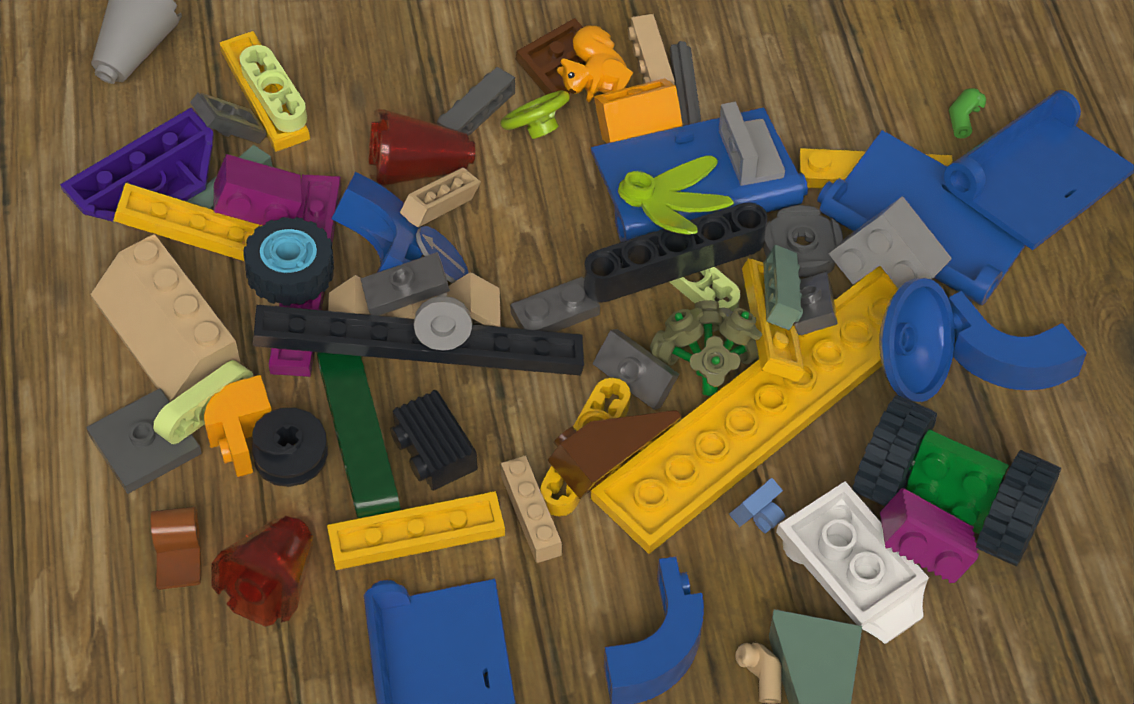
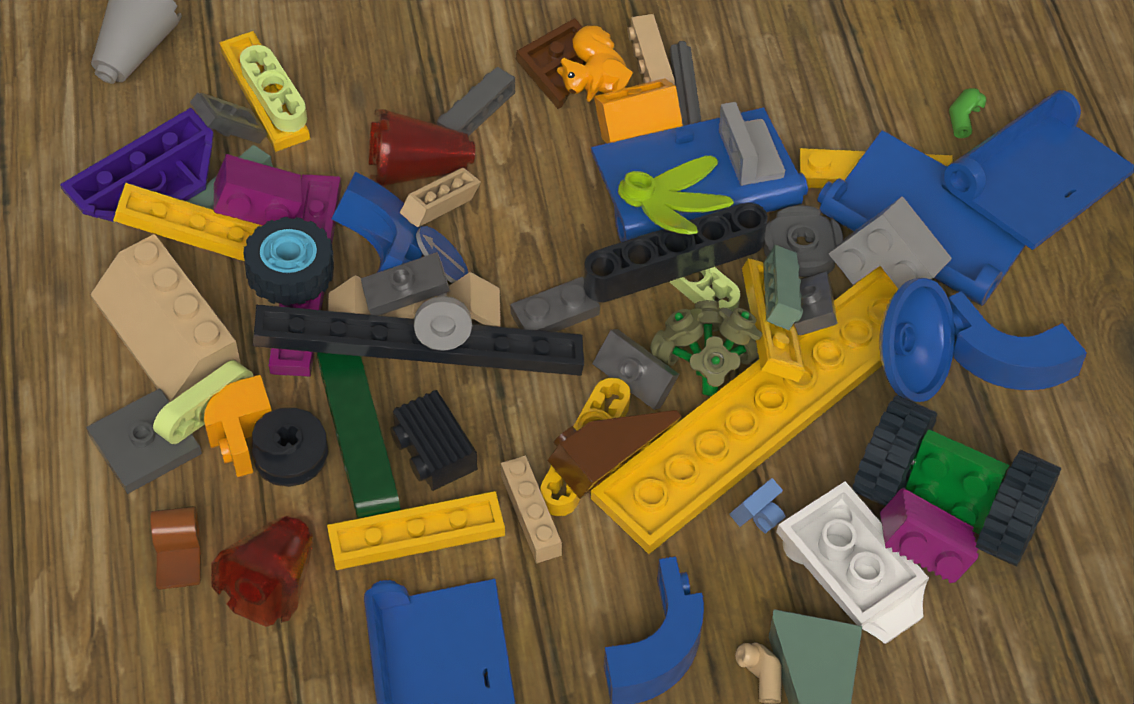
(537, 114): lime piece -> none

